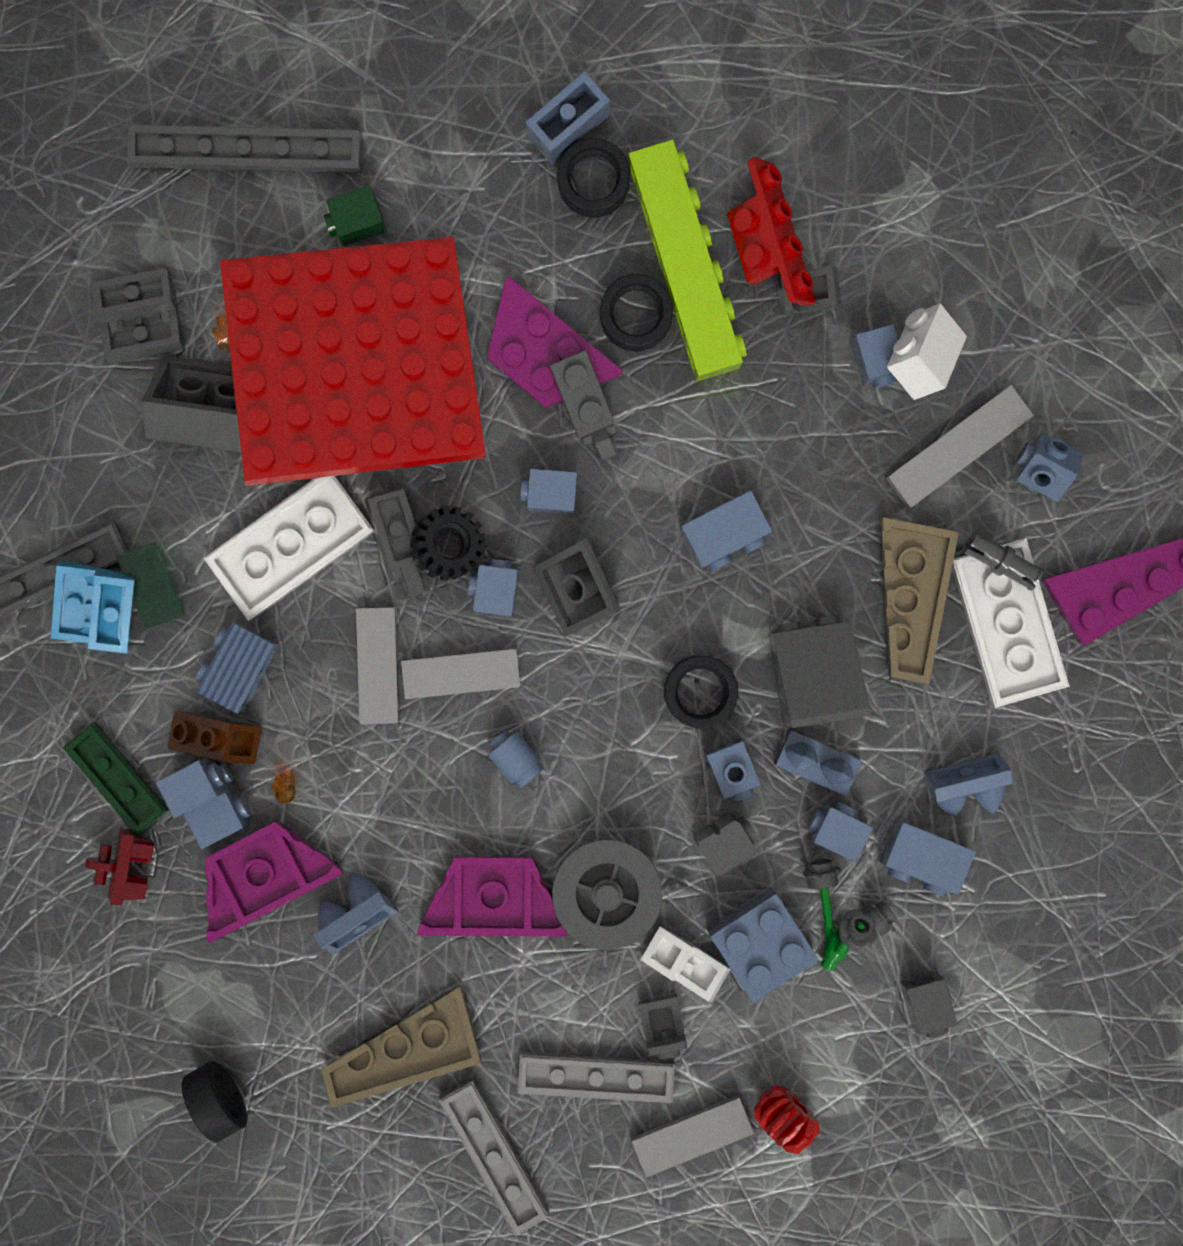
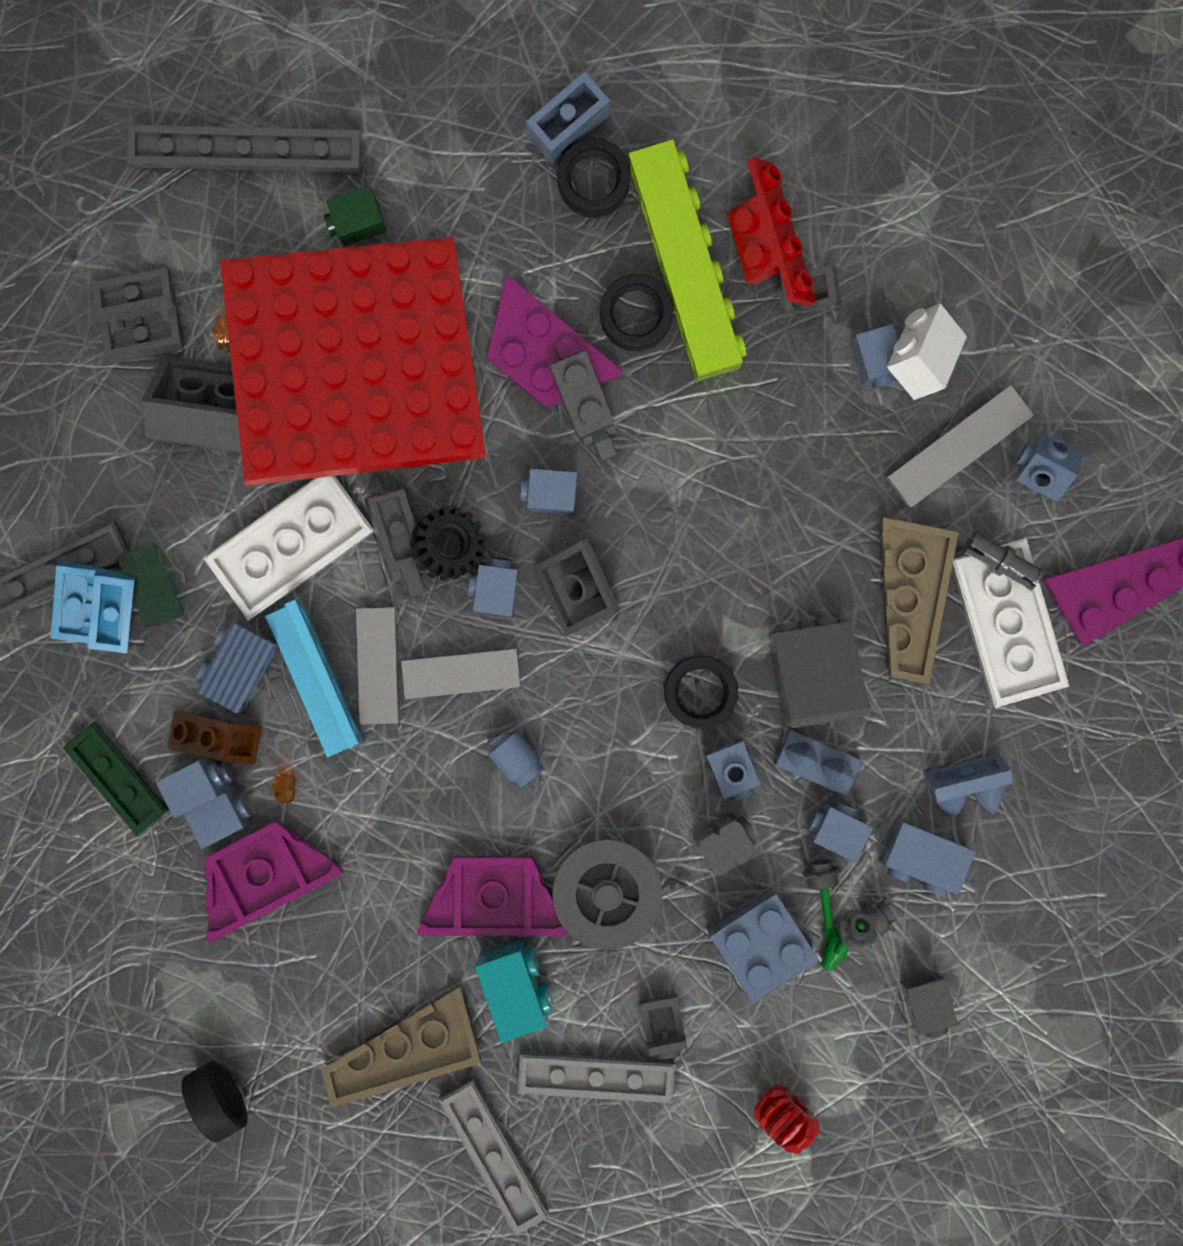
(121, 883): dark red hips -> none
(314, 678): none -> medium azure fence
(368, 910): sand blue tile -> none
(513, 989): none -> teal brick
(685, 963): white slope -> none
(692, 1135): light grey tile -> none
(725, 531): sand blue brick -> none

